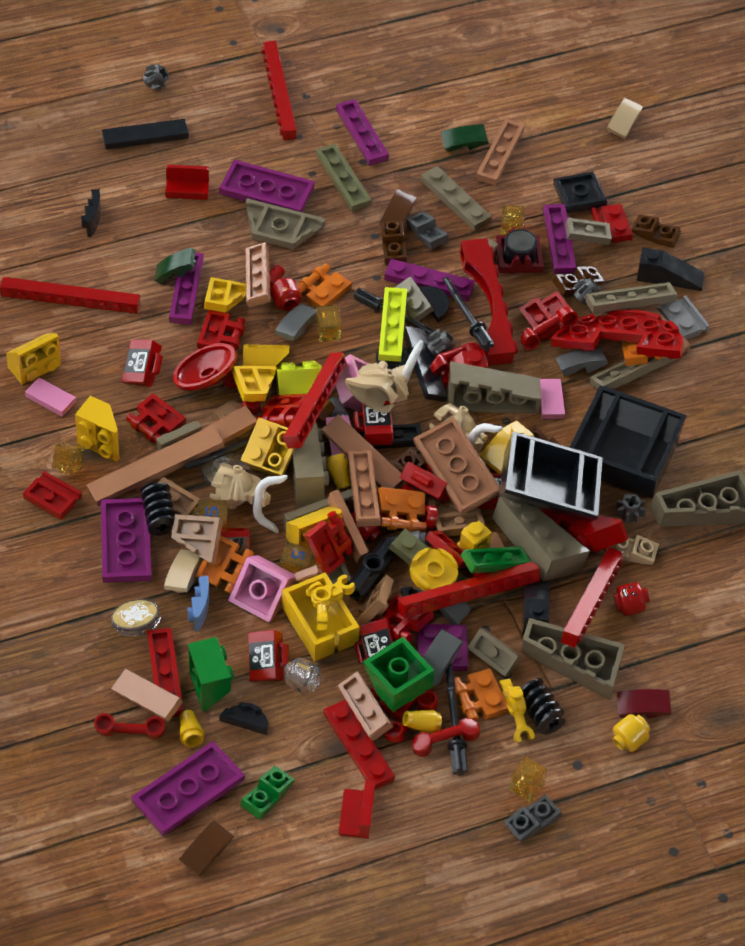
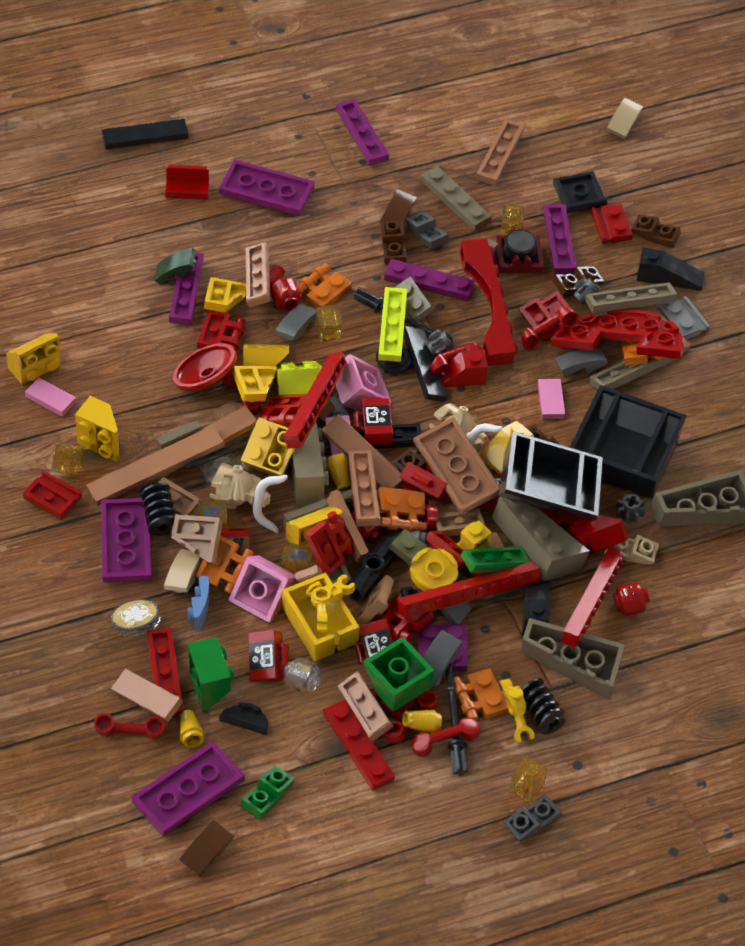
(70, 295): red piece -> none
(92, 213): black slope -> none
(142, 362): red piece -> none
(156, 76): dark grey gear -> none
(160, 414): red plate -> none
(279, 90): red piece -> none
(281, 225): dark tan wing -> none
(343, 177): olive plate -> none
(357, 811): red panel -> none
(380, 384): tan helmet -> none
(438, 301): black tile -> none
(469, 135): dark green slope -> none
(477, 329): black piece -> none
(492, 390): dark tan wedge -> none
(494, 652): dark tan plate -> none
(588, 231): dark tan plate -> none
(631, 733): yellow head -> none
(644, 702): dark red slope -> none

